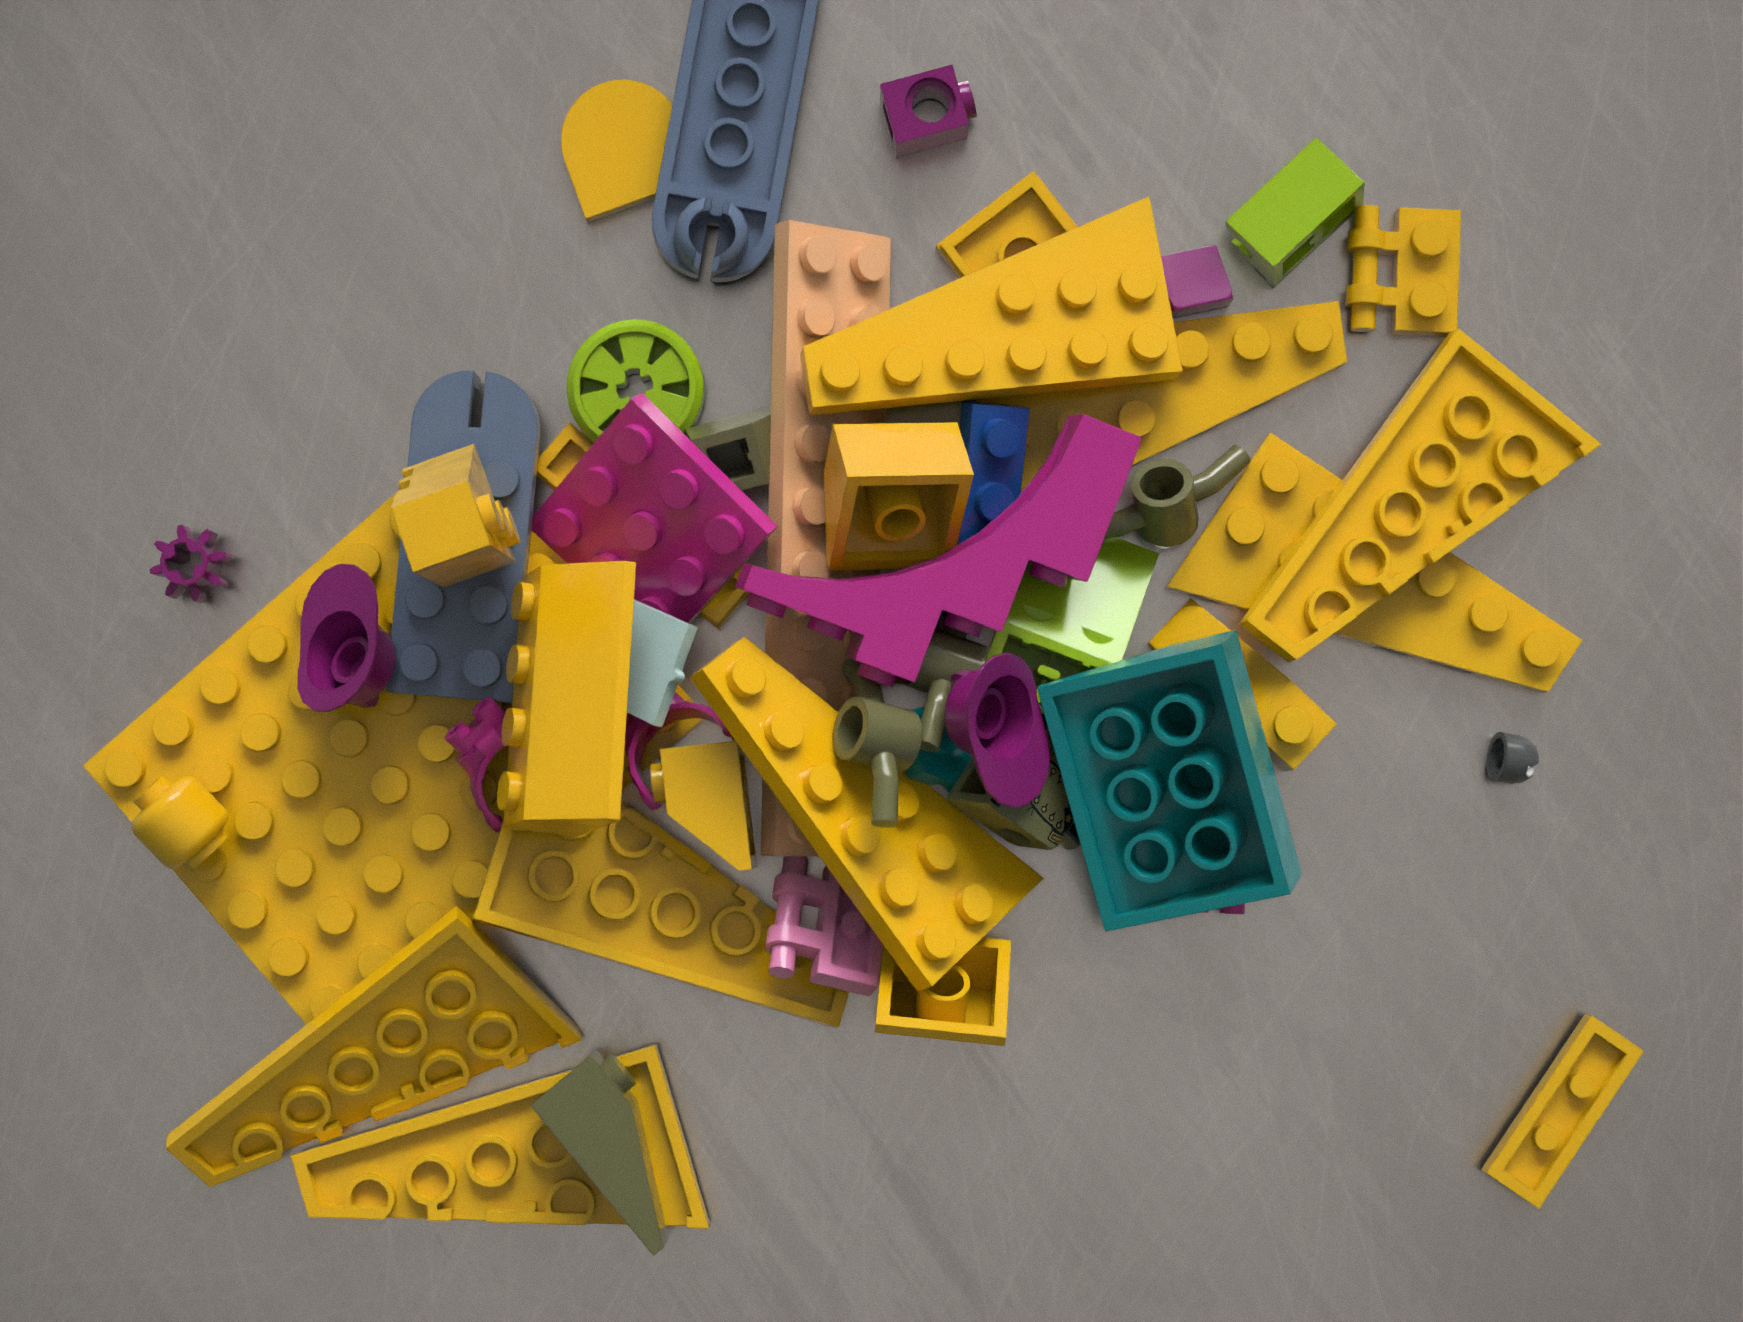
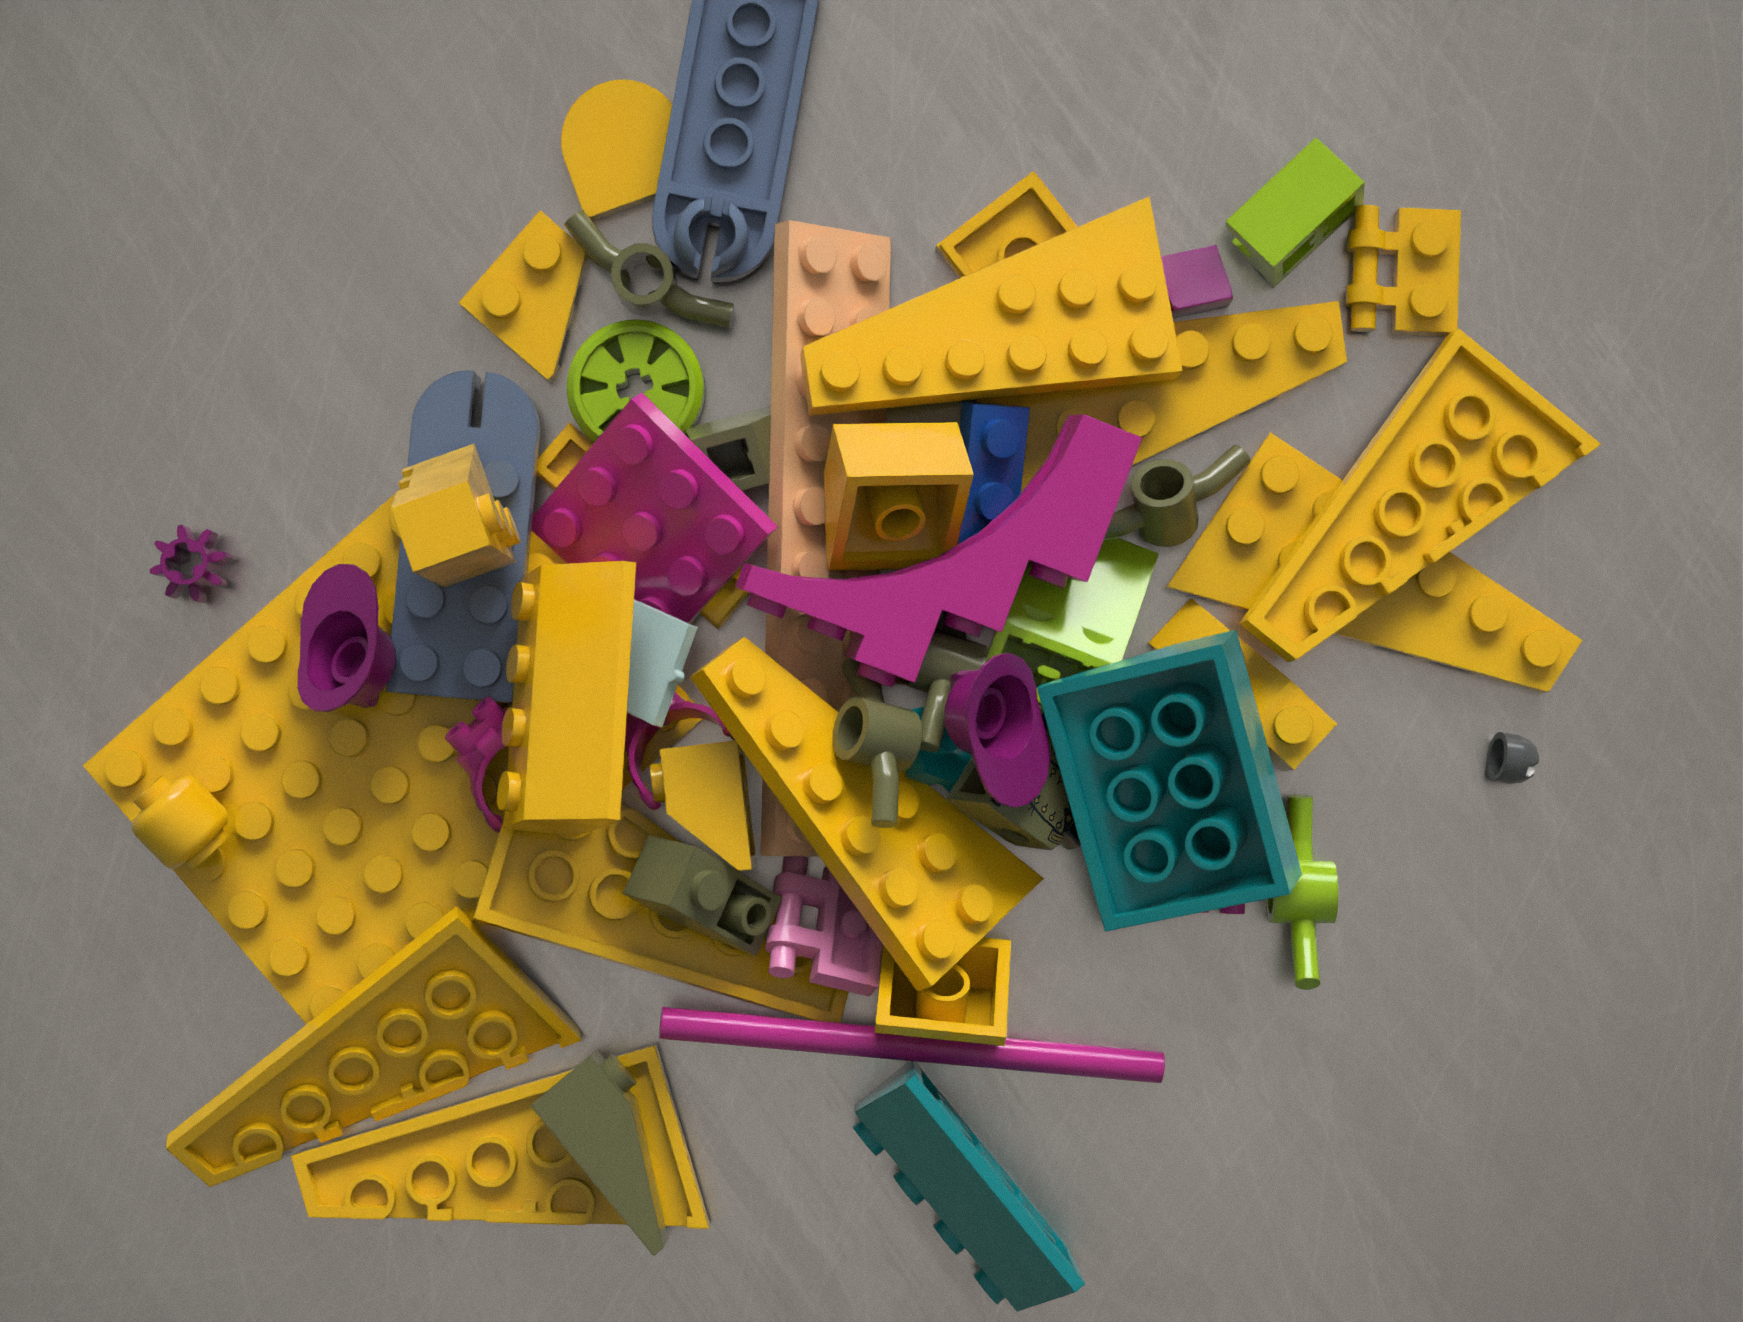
(531, 293): none -> yellow wing
(622, 262): none -> olive piece
(702, 894): none -> olive slope
(863, 1042): none -> dark pink piece
(912, 134): magenta brick -> none
(967, 1189): none -> teal slope
(1312, 898): none -> lime piece
(1562, 1110): yellow plate -> none

